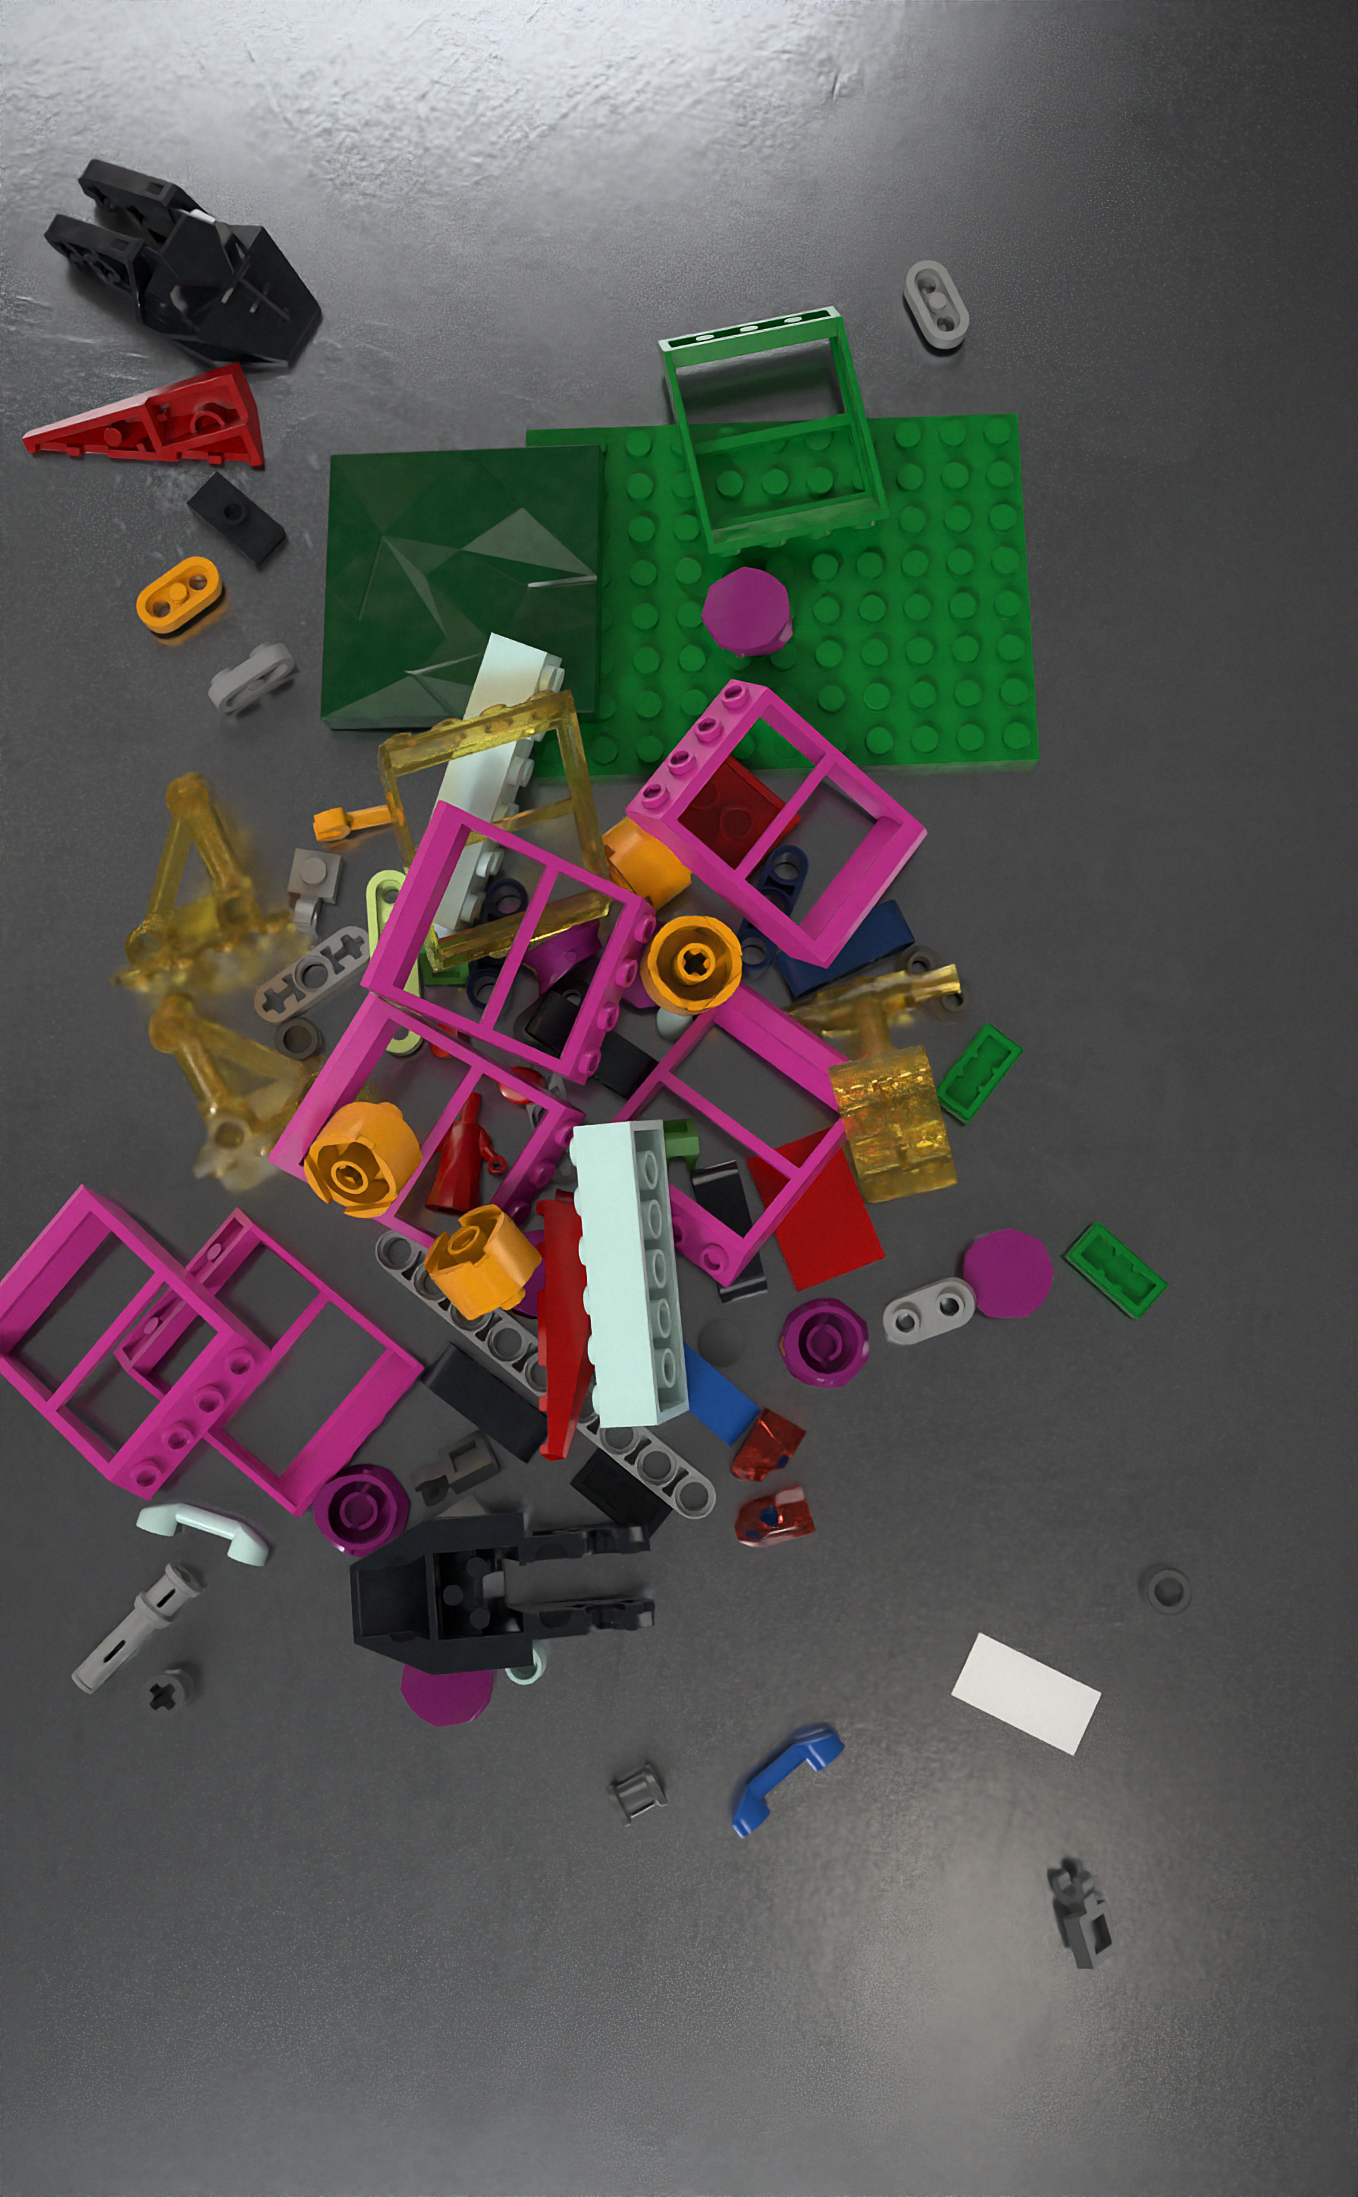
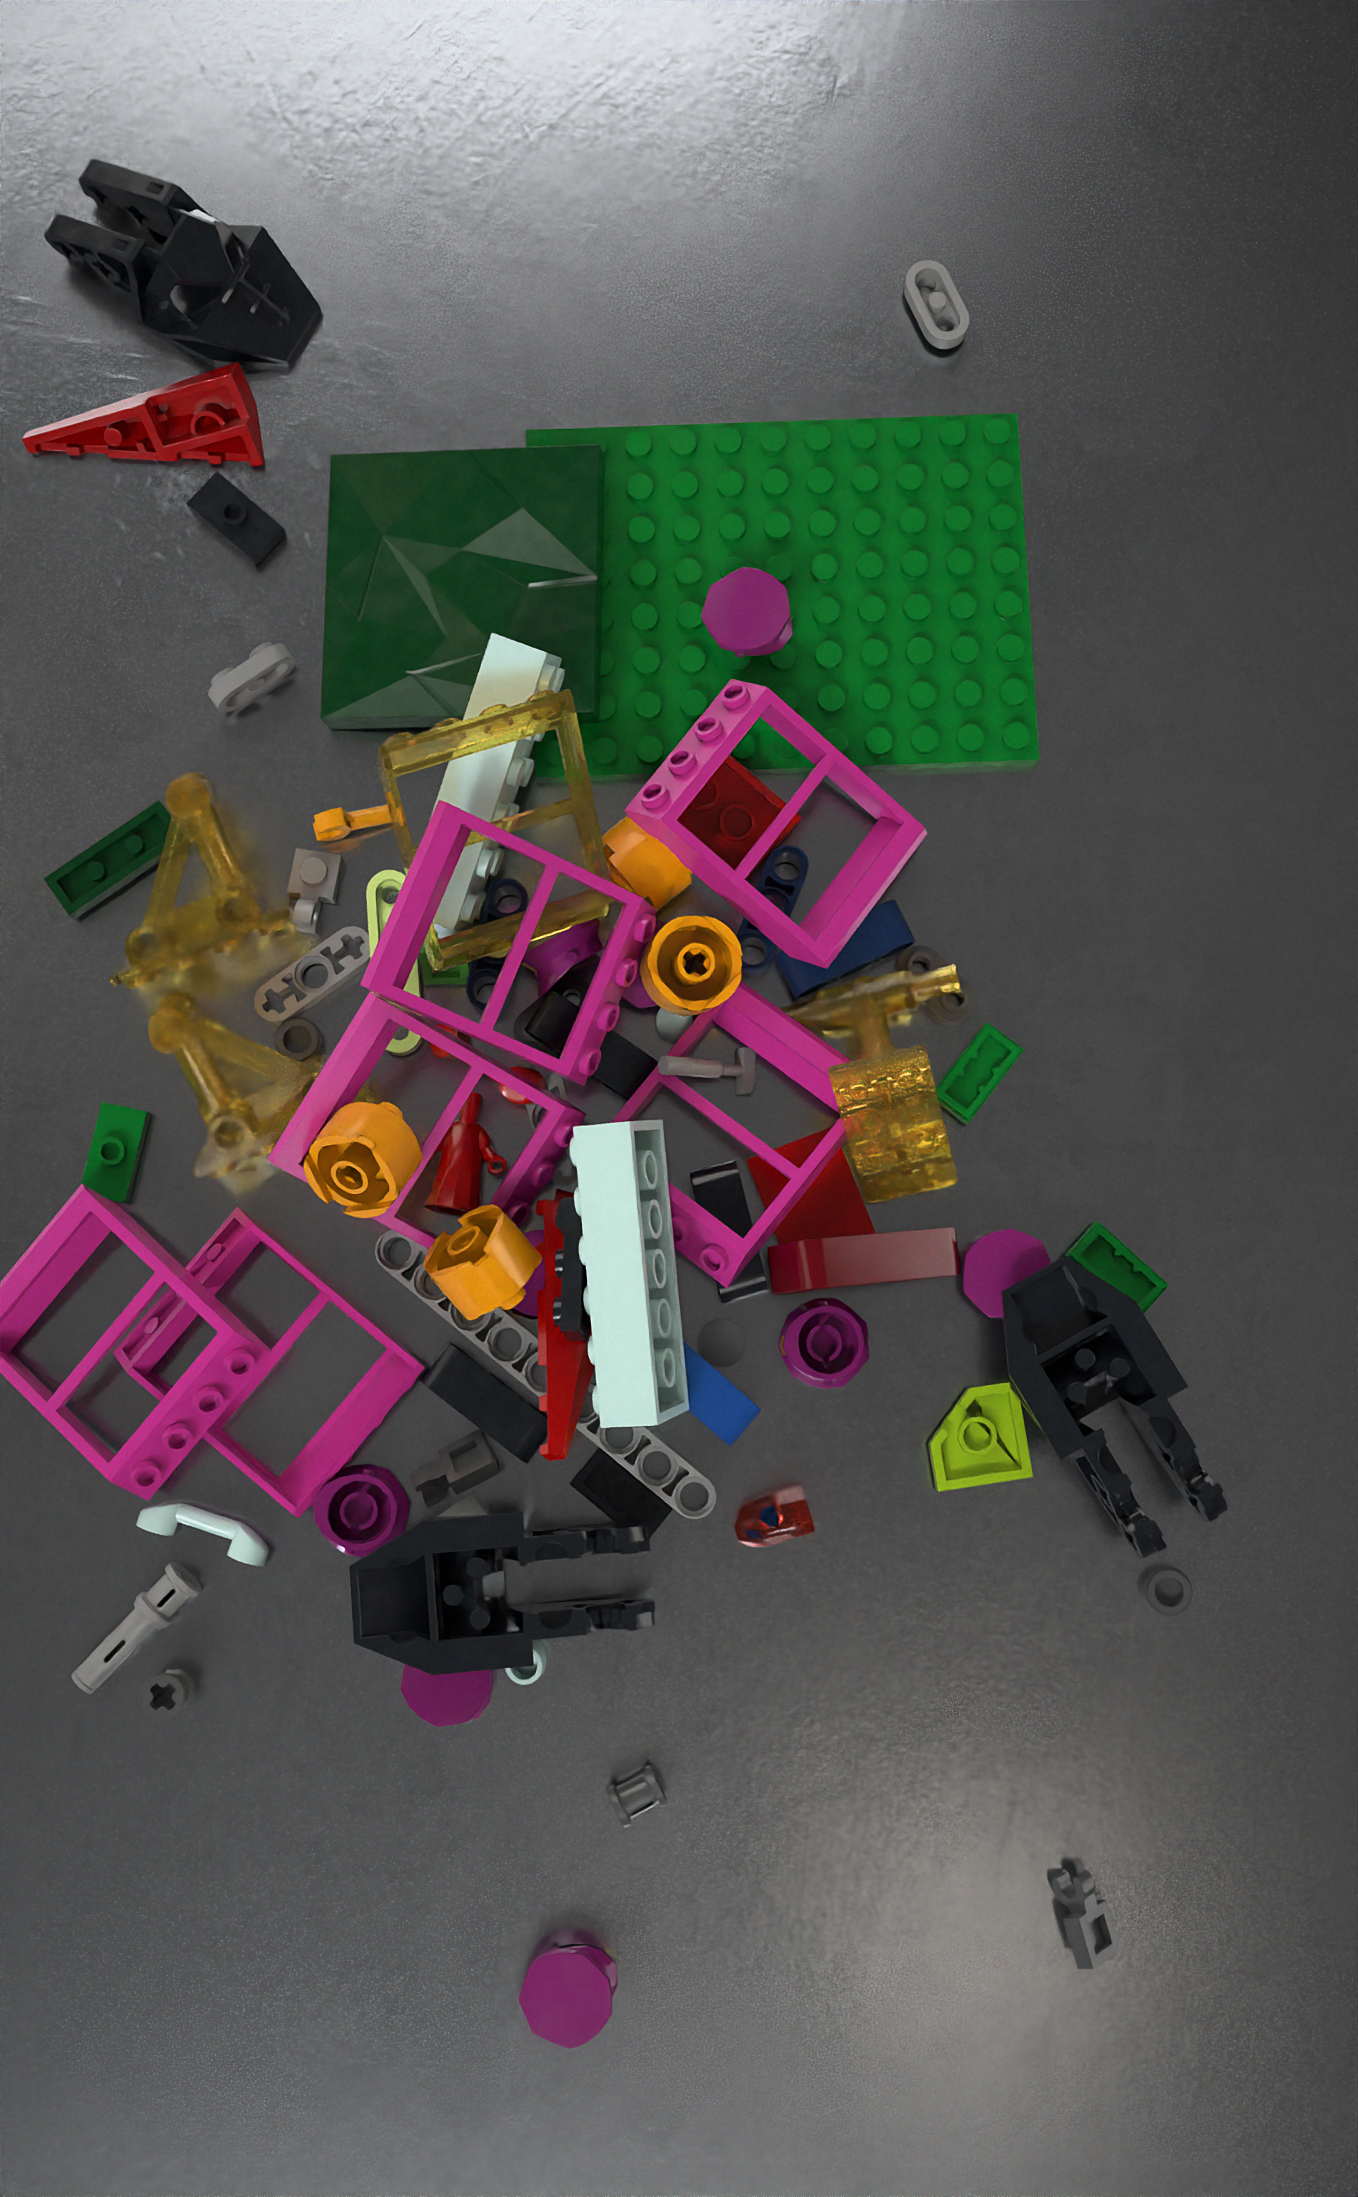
(111, 861): none -> dark green plate
(115, 1151): none -> green plate
(177, 592): light orange plate -> none
(569, 1308): none -> black hinge
(569, 1994): none -> magenta hat
(682, 1140): bright green tile -> none
(710, 1068): none -> light grey piece
(766, 1447): clear red rock -> none
(810, 519): green window -> none
(816, 1749): blue bar -> none
(863, 1260): none -> dark red beam
(928, 1312): light grey plate -> none
(981, 1440): none -> lime plate
(1026, 1694): white sticker -> none
(1081, 1347): none -> black connector

